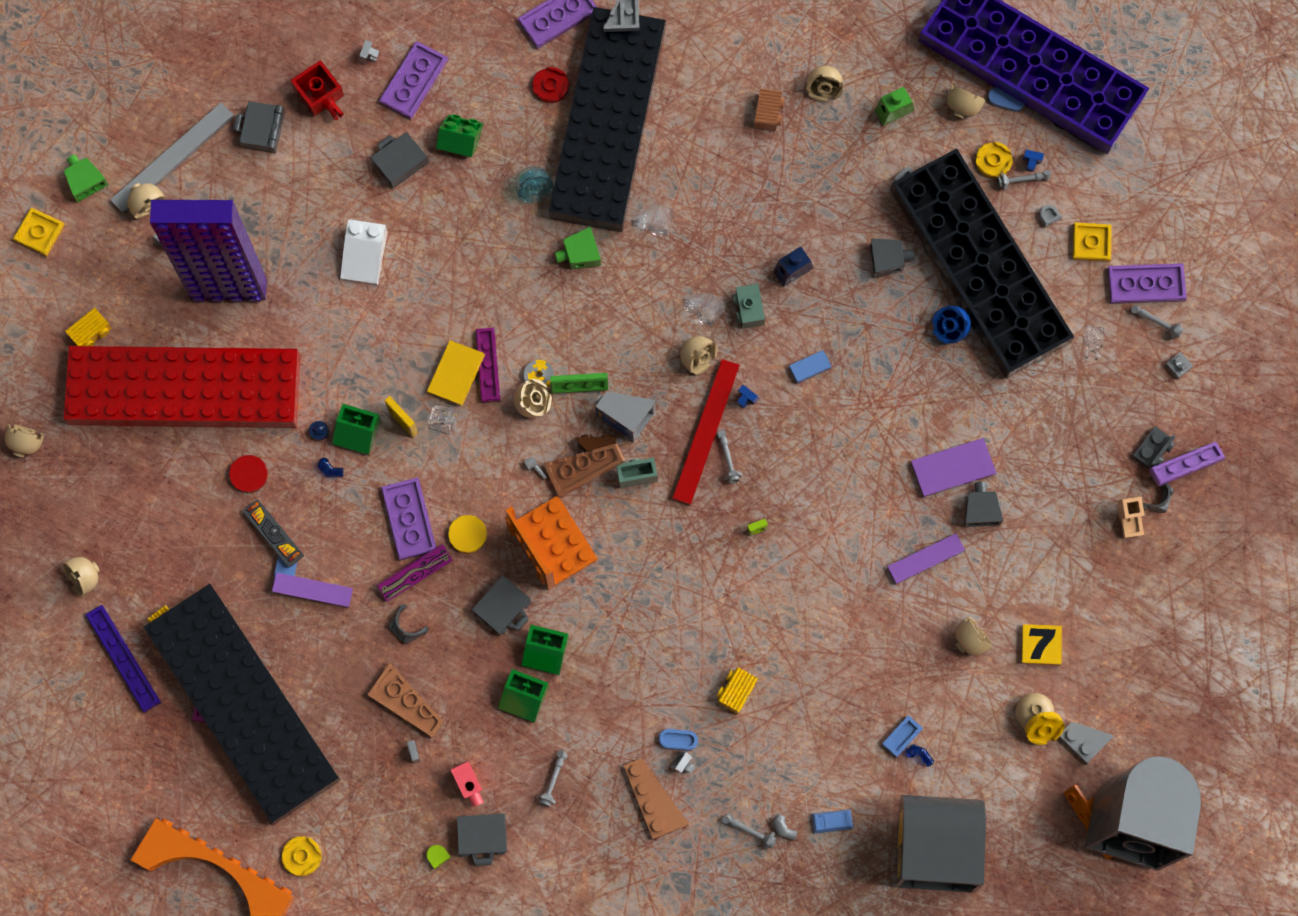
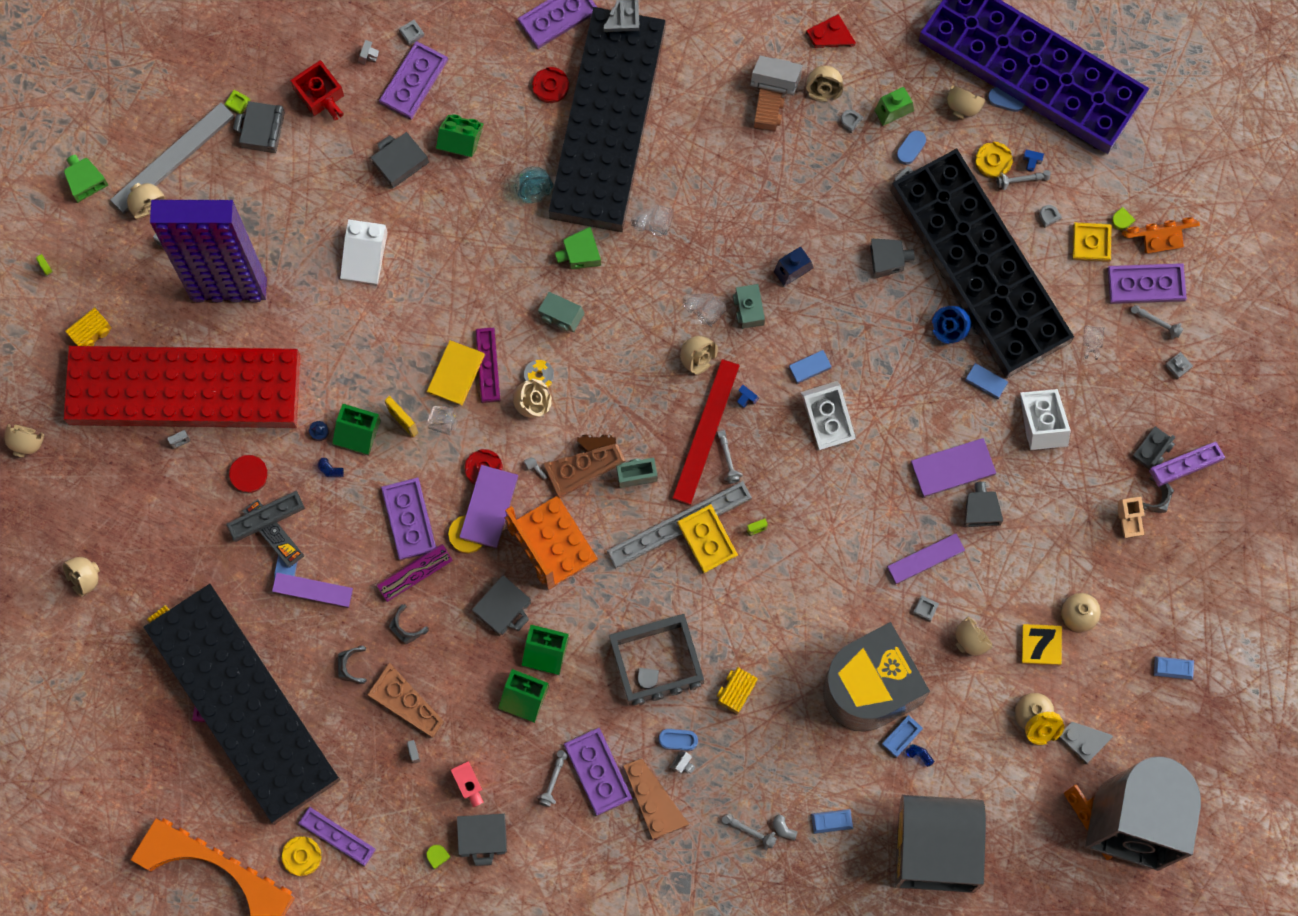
(38, 231): yellow tile -> none
(44, 265): none -> lime tile
(123, 658): dark purple tile -> none
(179, 439): none -> light grey tile
(237, 102): none -> lime tile
(265, 516): none -> dark grey tile
(337, 836): none -> medium lavender tile
(342, 661): none -> dark grey helmet
(411, 32): none -> light grey tile
(478, 458): none -> red tile
(488, 505): none -> medium lavender tile
(561, 312): none -> sand green brick
(579, 383): bright green tile -> none
(598, 771): none -> medium lavender tile
(625, 413): light grey slope -> none
(648, 630): none -> dark grey window
(648, 678): none -> light grey tile
(670, 530): none -> light grey tile
(707, 538): none -> yellow tile
(776, 75): none -> light grey piece
(828, 415): none -> white slope
(830, 33): none -> red wing
(850, 120): none -> light grey tile
(873, 681): none -> dark grey brick
(911, 147): none -> medium blue tile
(926, 608): none -> light grey tile
(986, 381): none -> medium blue tile
(1045, 419): none -> white slope
(1080, 612): none -> tan cylinder
(1122, 219): none -> lime tile
(1163, 236): none -> orange bracket
(1173, 668): none -> medium blue tile

